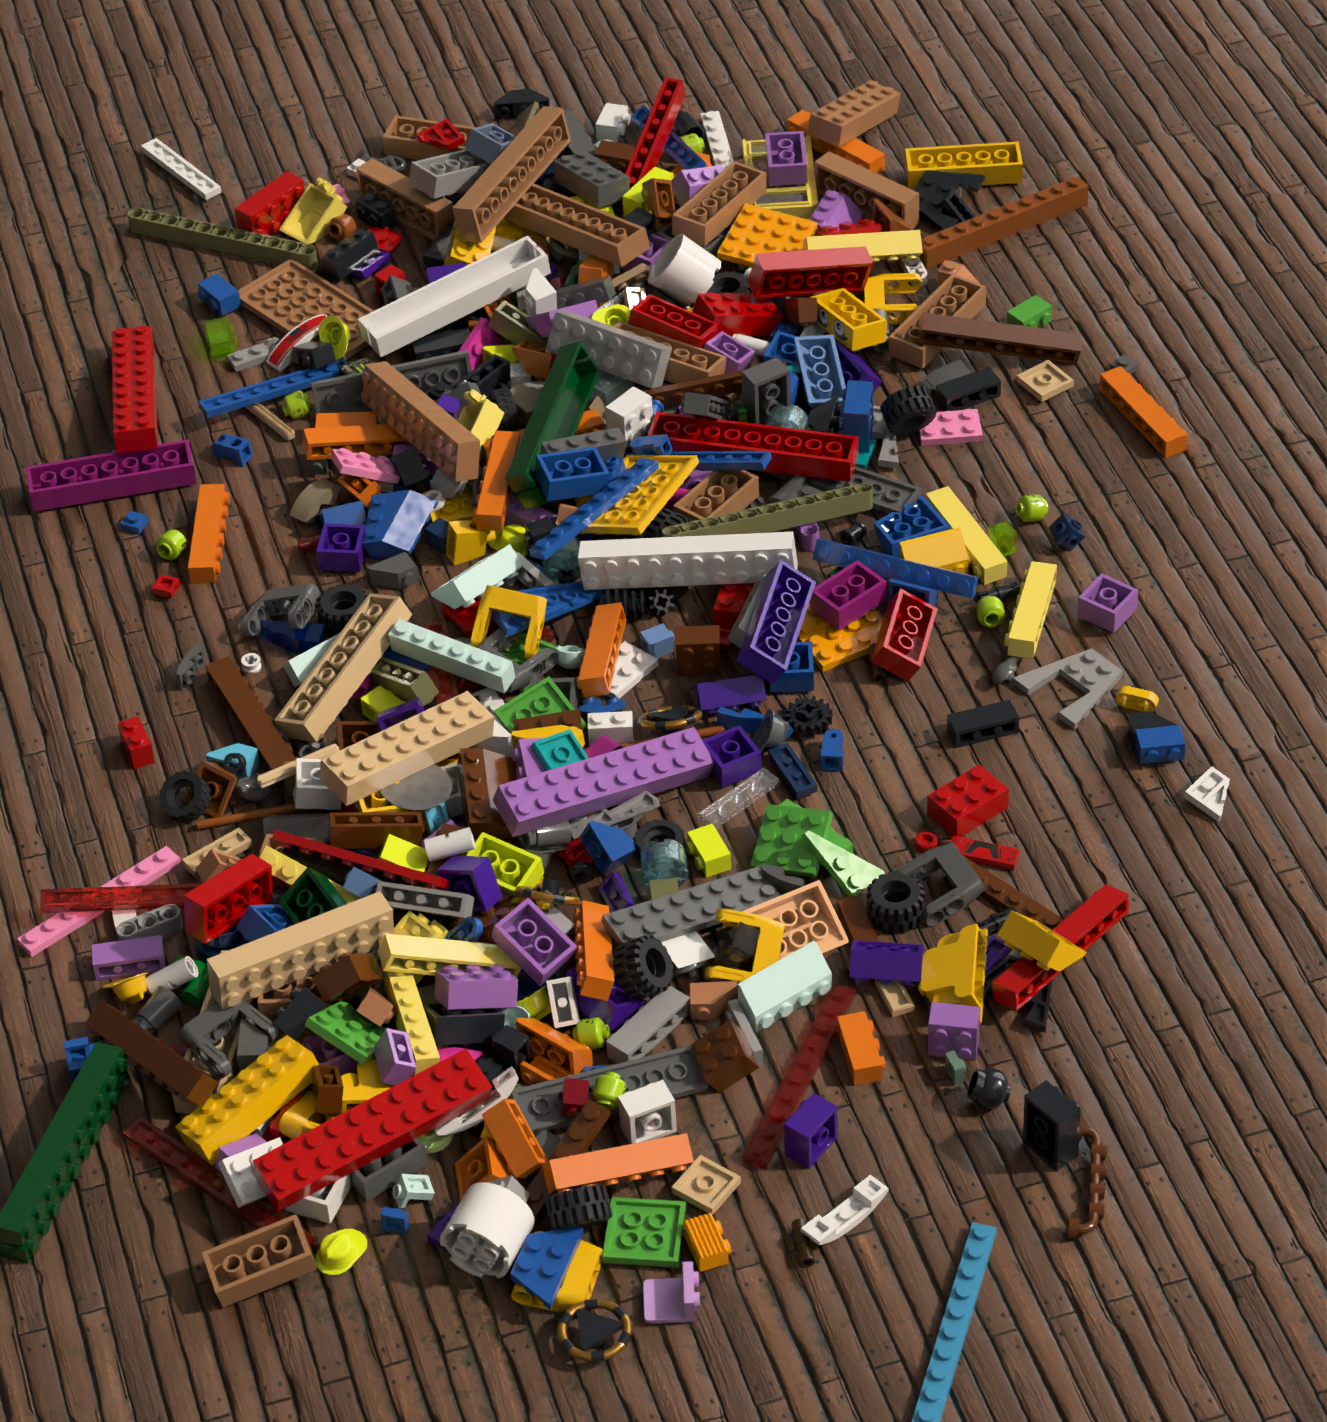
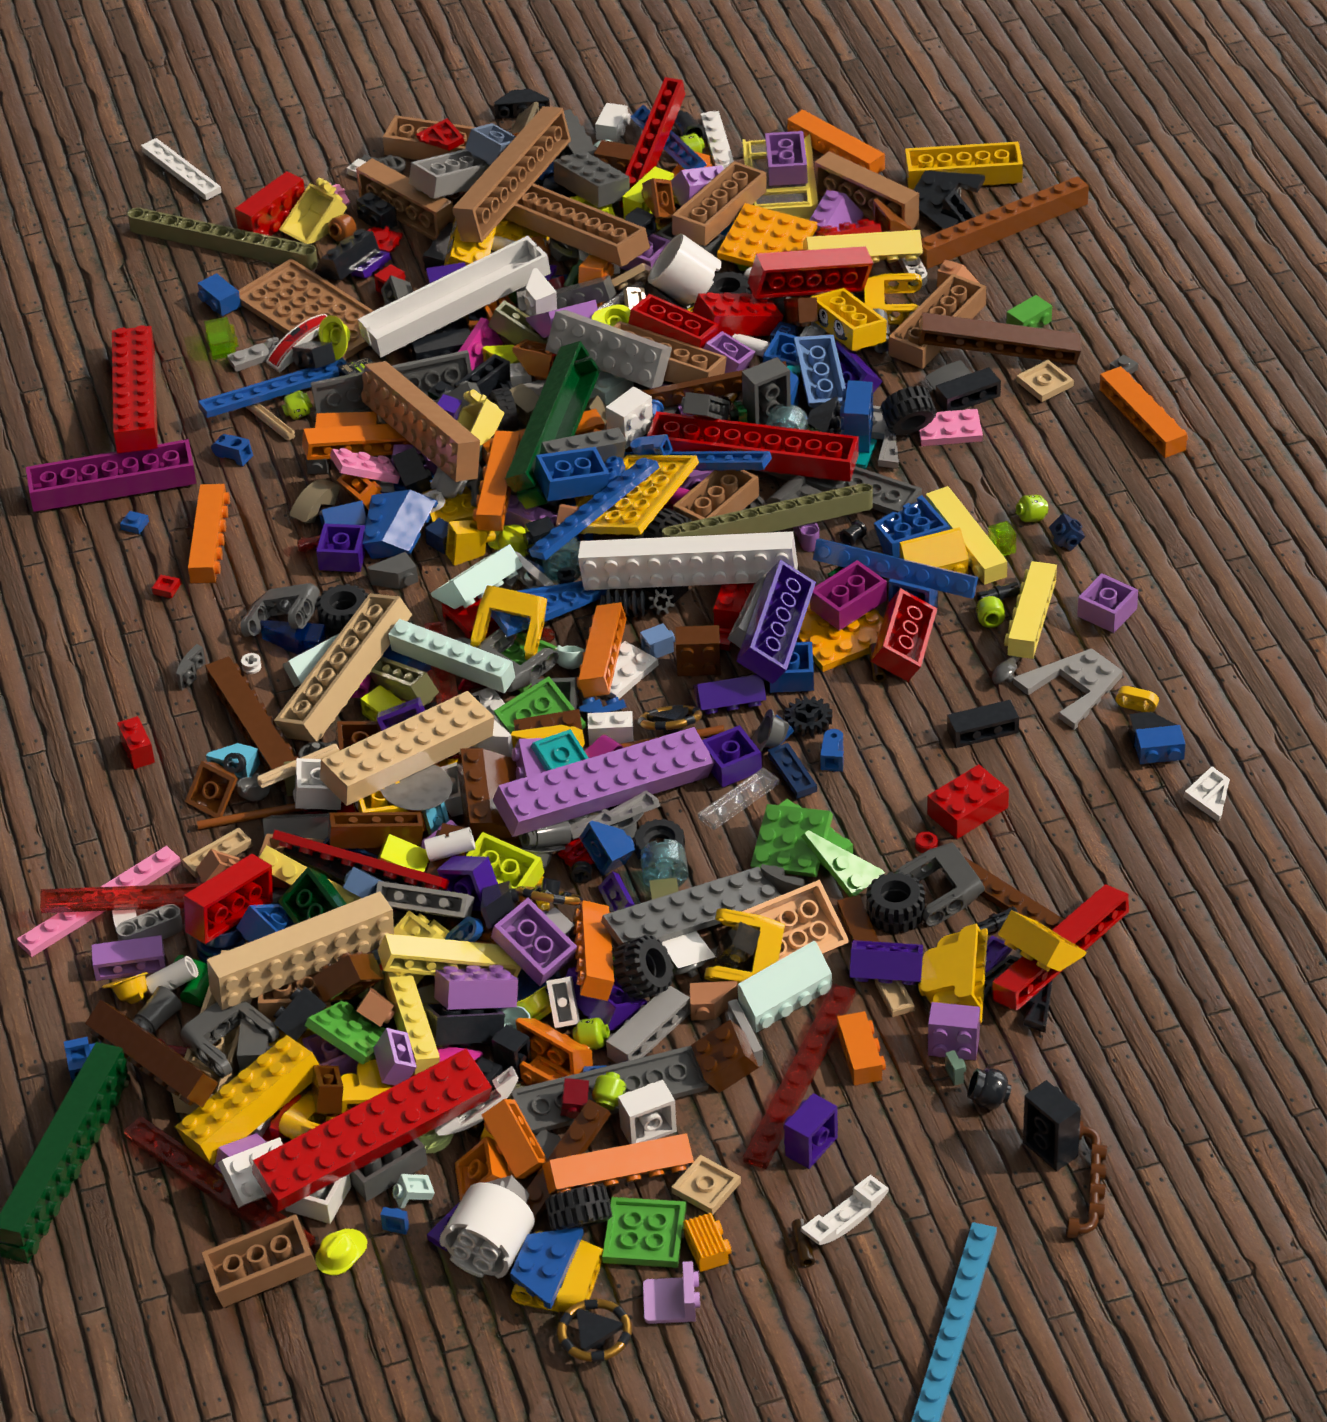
(171, 545): lime head -> none
(198, 804): black tyre -> none
(498, 902): none -> black slope
(708, 850): neon yellow brick -> none
(747, 719): blue slope -> none
(853, 113): medium nougat brick -> none
(987, 853): red tile -> none

